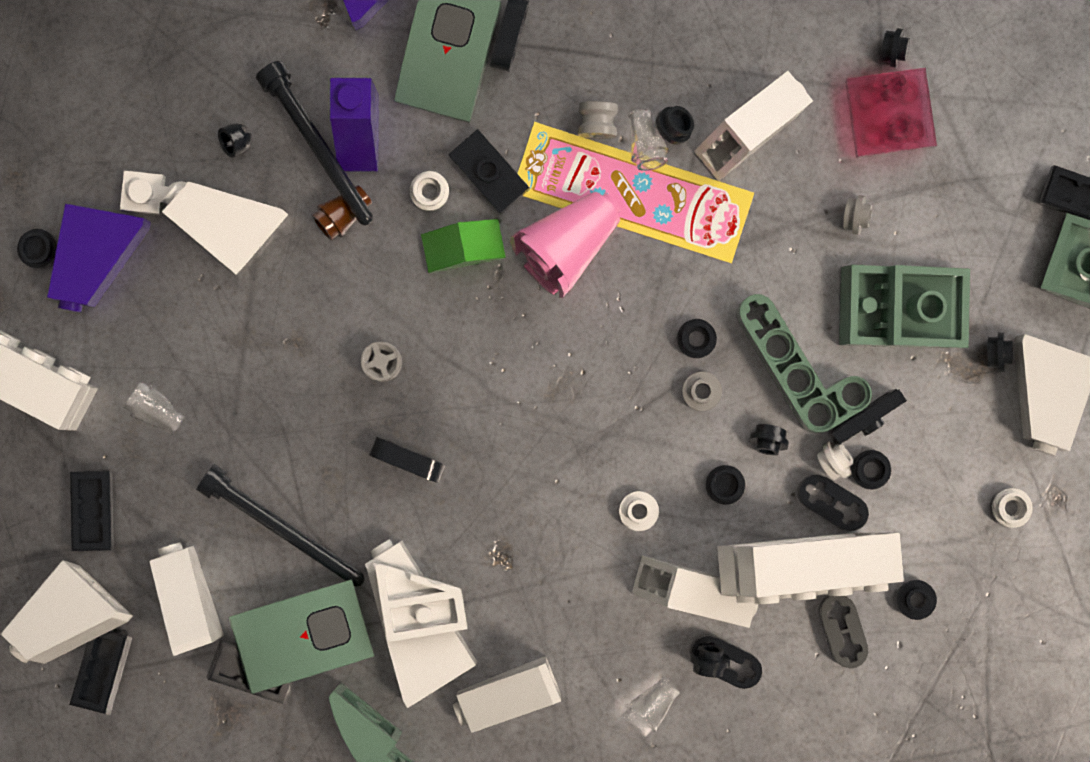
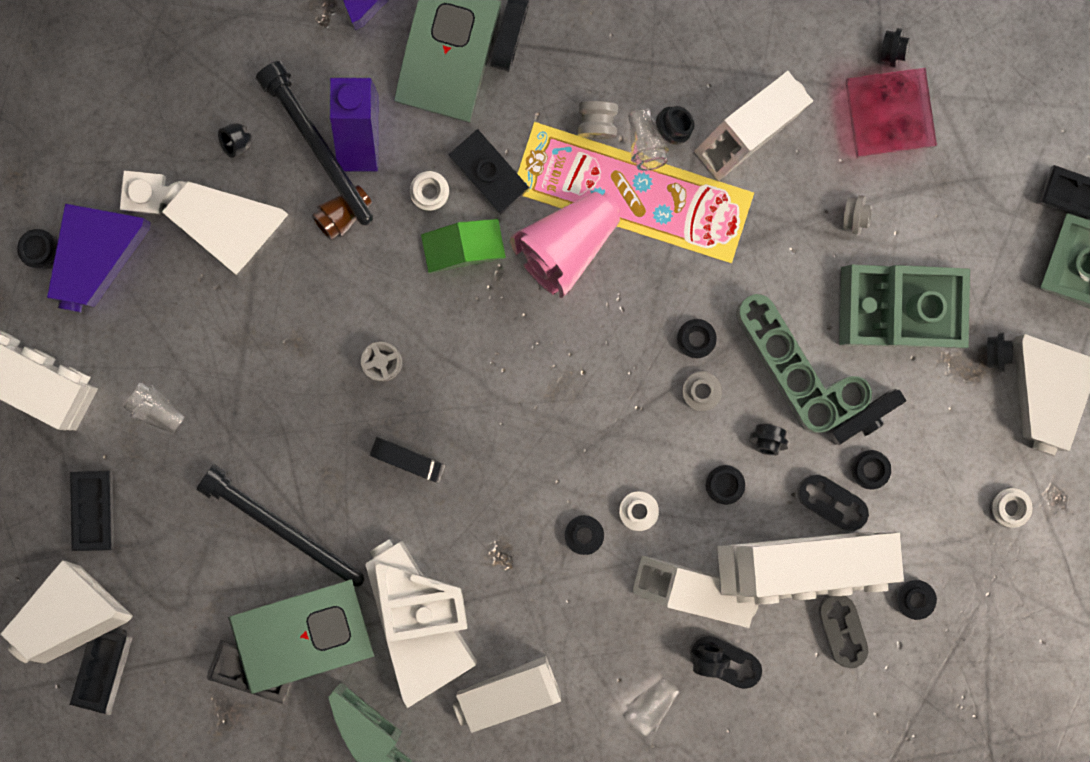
(185, 599): white slope -> none
(584, 522): none -> black plate
(835, 460): white plate -> none

